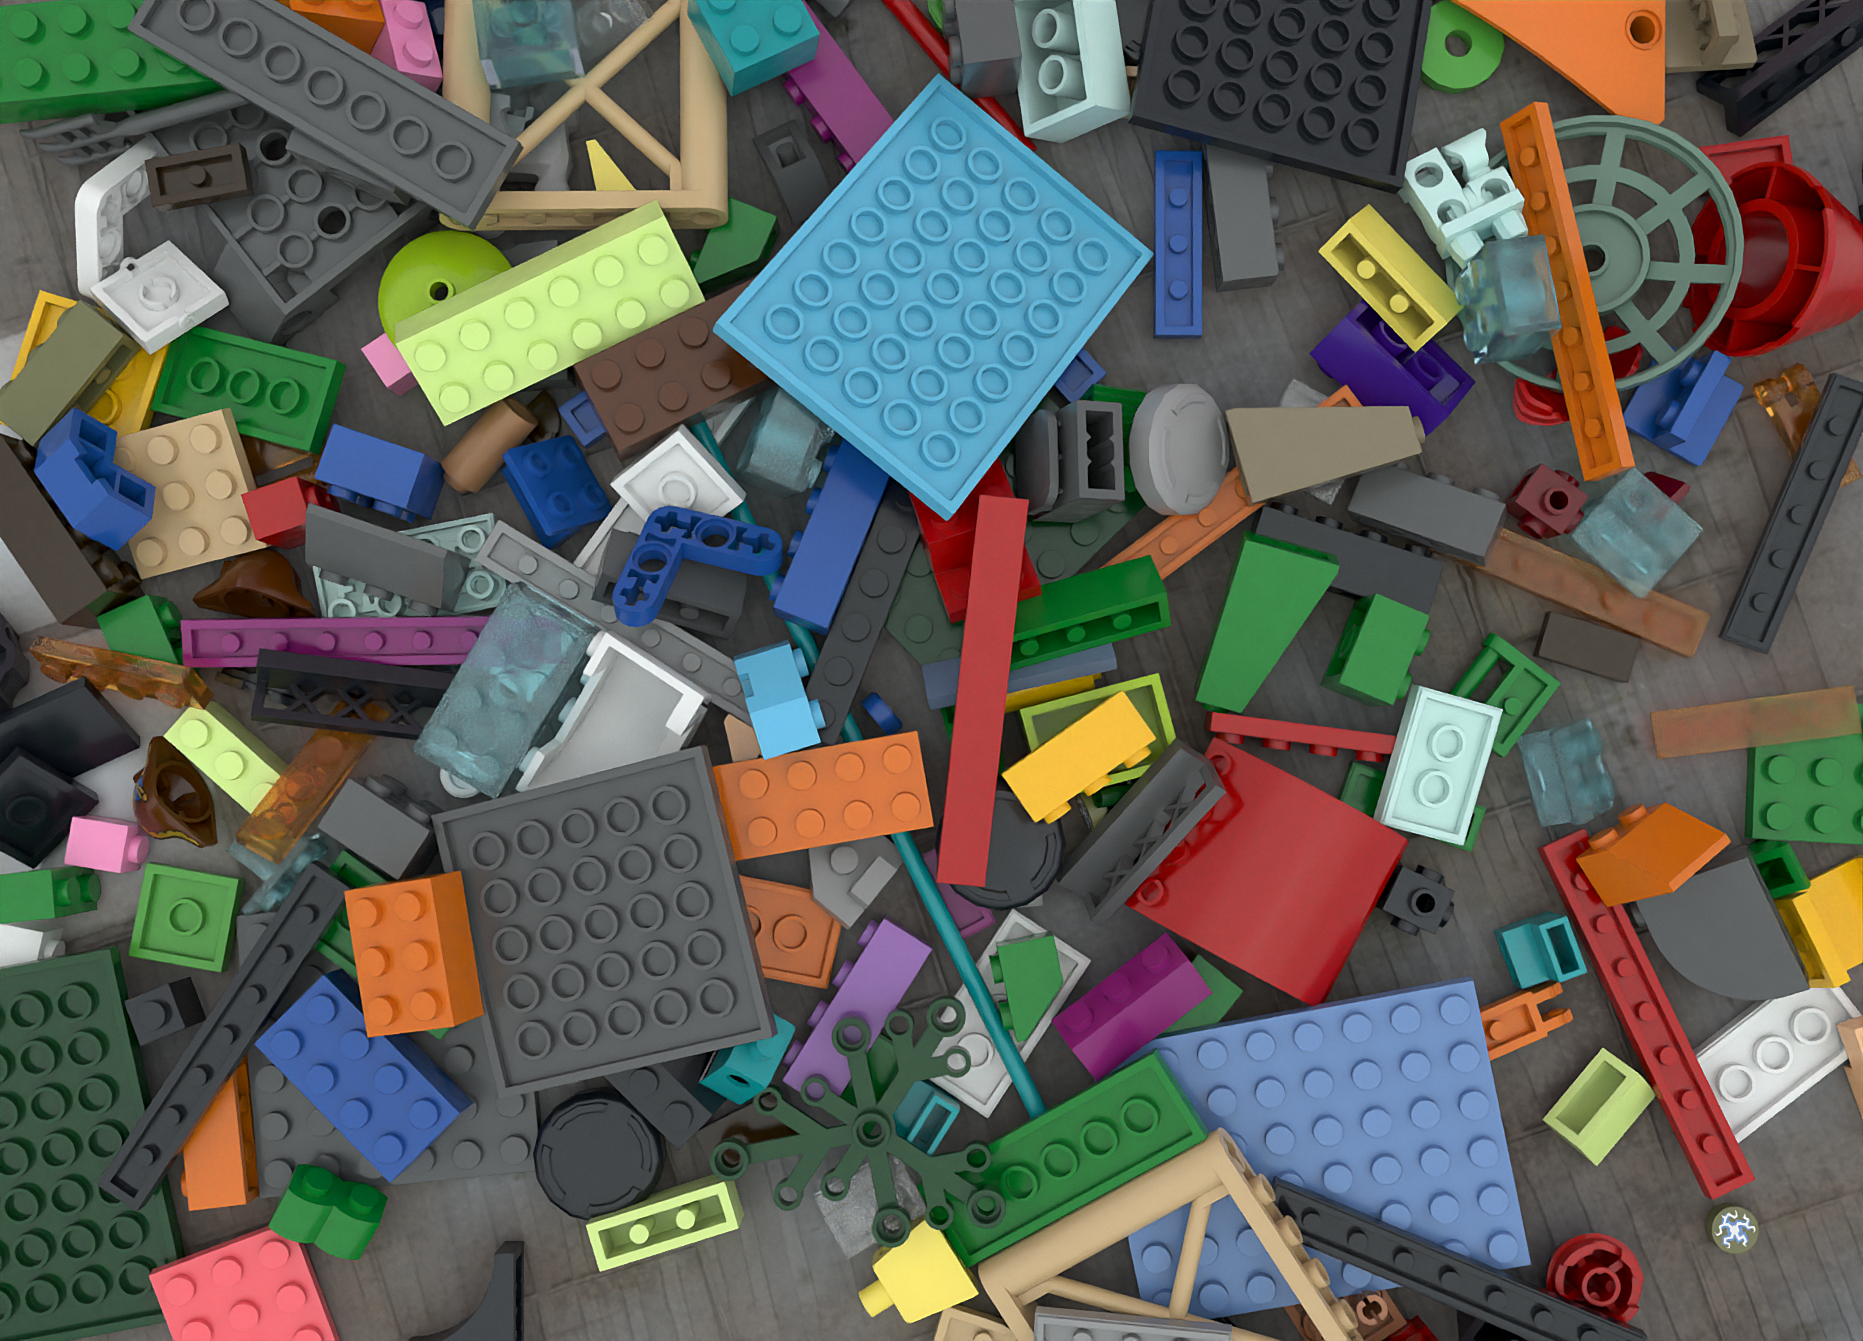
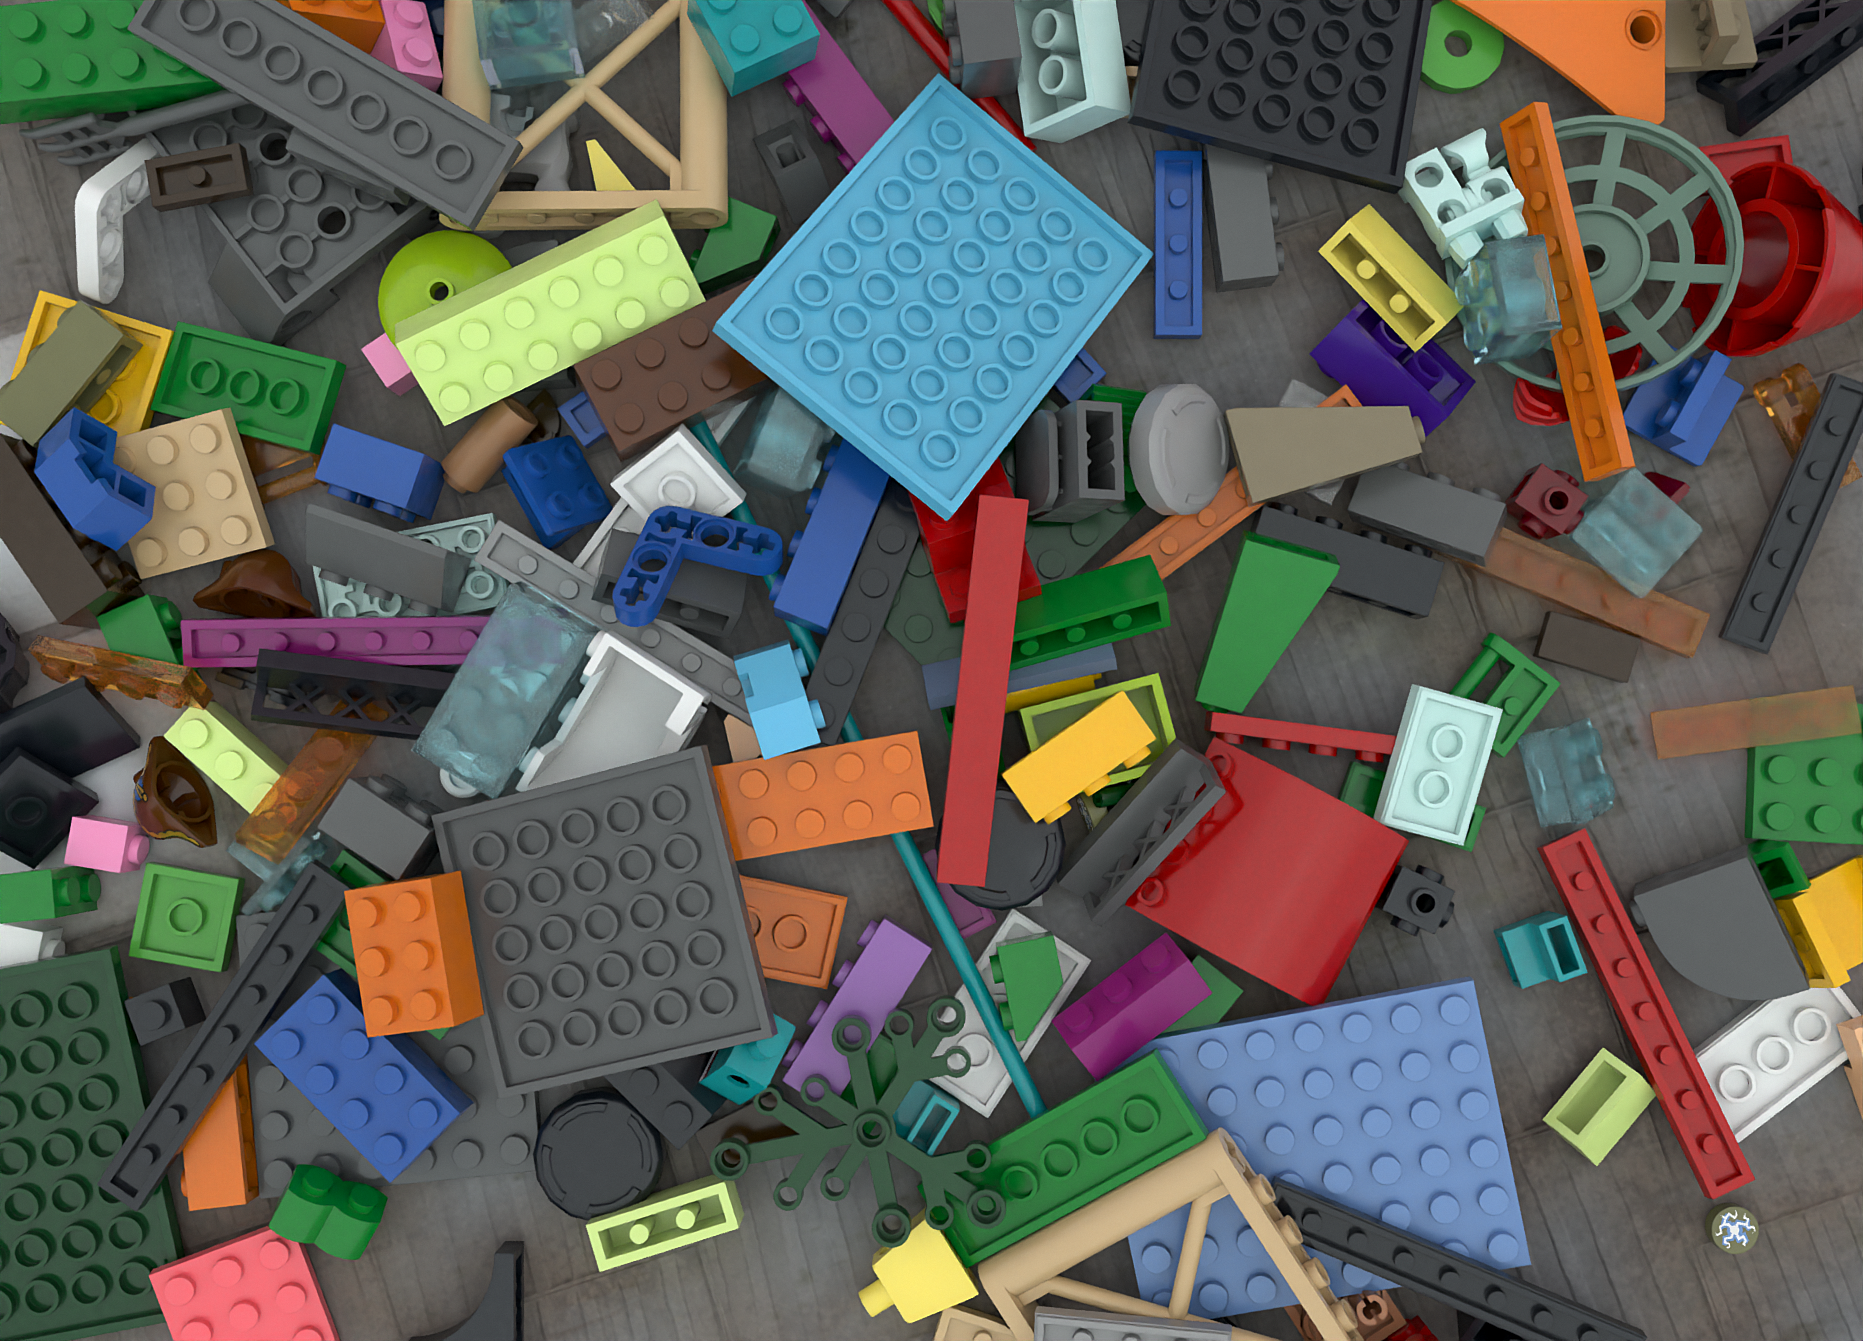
(159, 296): white plate -> none
(280, 508): red piece -> none
(851, 875): light grey plate -> none
(853, 1215): clear plate -> none
(882, 713): blue tile -> none
(1376, 651): green brick -> none
(1517, 1021): orange hinge -> none
(1597, 1274): red cone -> none
(1648, 853): orange slope -> none

